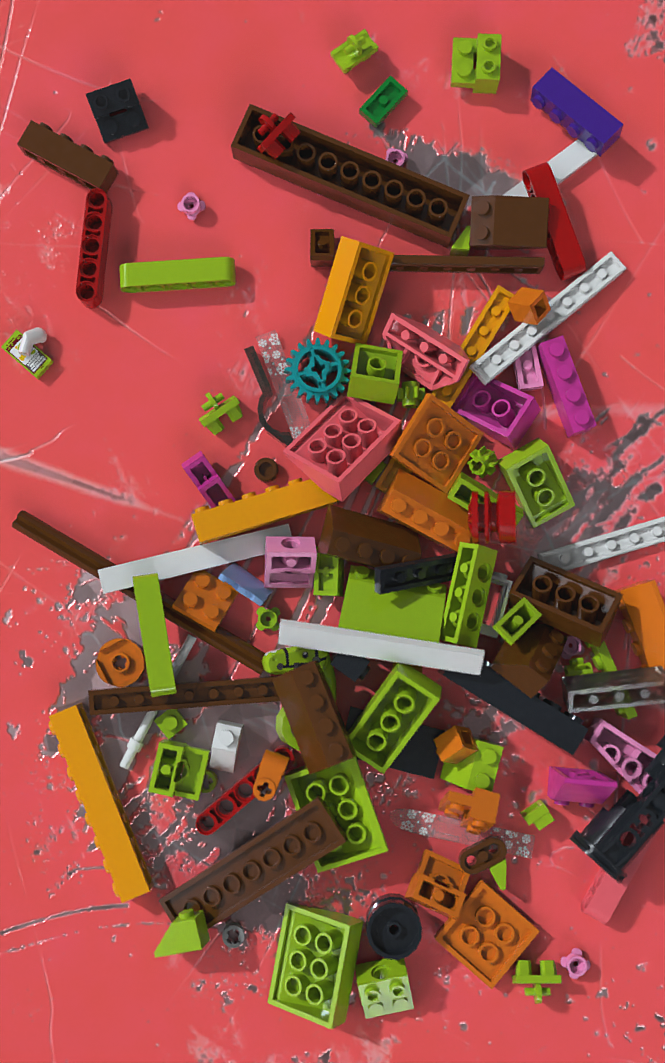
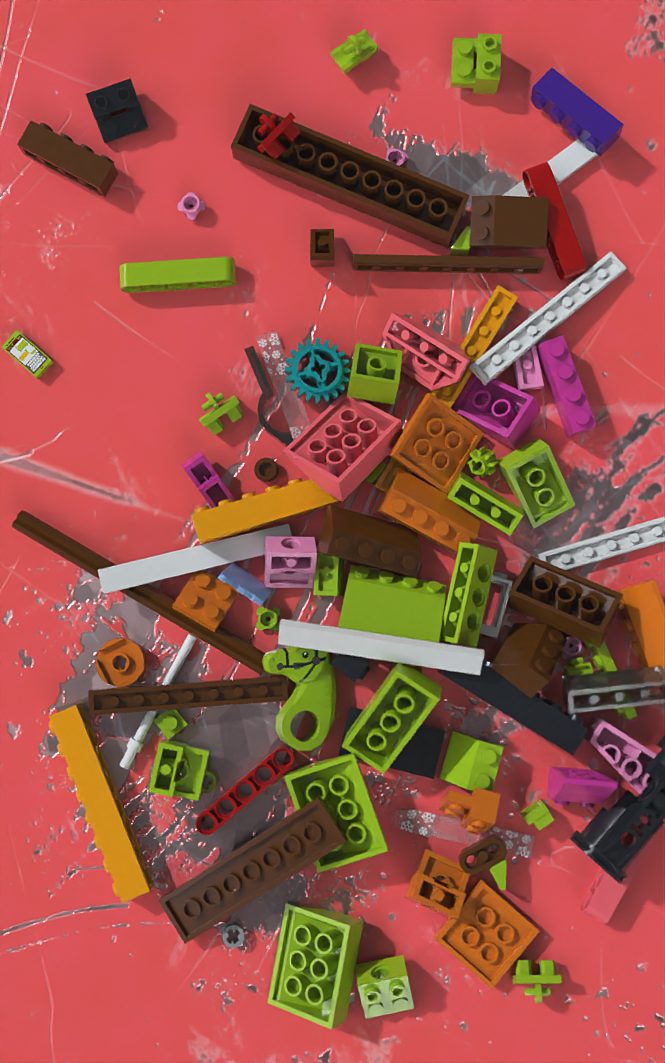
(30, 338): white arm -> none
(90, 238): red beam -> none
(154, 635): lime beam -> none
(184, 934): lime slope -> none
(225, 745): white slope -> none
(270, 771): orange piece -> none
(314, 717): reddish brown slope -> none
(353, 291): light orange slope -> none
(383, 101): green plate -> none
(393, 941): black wheel -> none
(410, 394): lime gear -> none
(414, 573): black plate -> none
(455, 744): orange brick -> none
(493, 517): red wheel -> none
(517, 621): lime slope -> none
(529, 305): orange brick -> none
(575, 970): bright pink plate -> none

